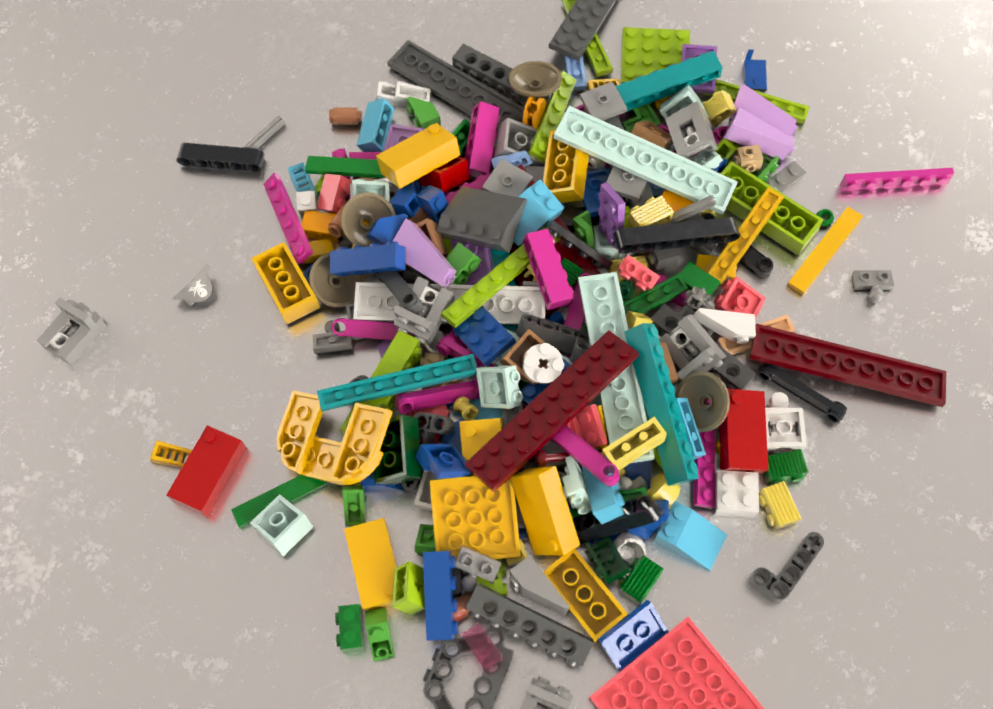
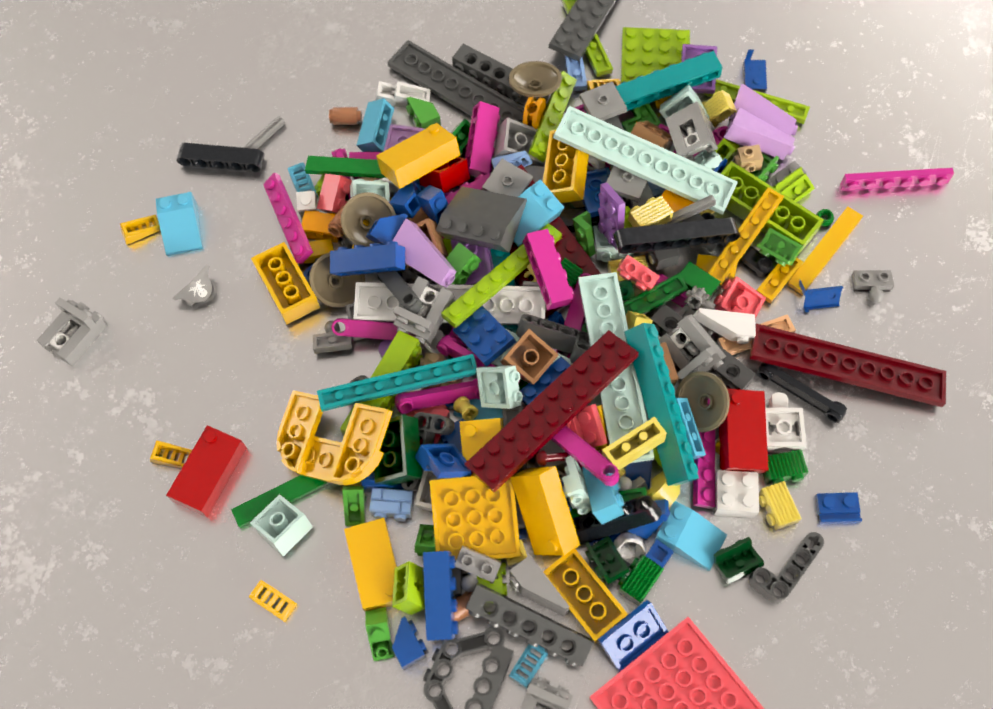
(134, 235): none -> yellow slope
(179, 223): none -> medium azure slope
(257, 591): none -> yellow slope
(350, 628): green brick -> none
(391, 503): none -> light blue brick
(406, 646): none -> blue slope
(482, 646): clear pink plate -> none
(519, 679): none -> medium azure slope
(554, 363): white plate -> none
(583, 249): black plate -> none
(659, 553): none -> blue tile
(737, 560): none -> dark green bracket
(777, 280): none -> yellow plate
(780, 247): none -> bright green bracket
(795, 185): none -> lime plate
(821, 297): none -> blue piece
(838, 508): none -> blue plate

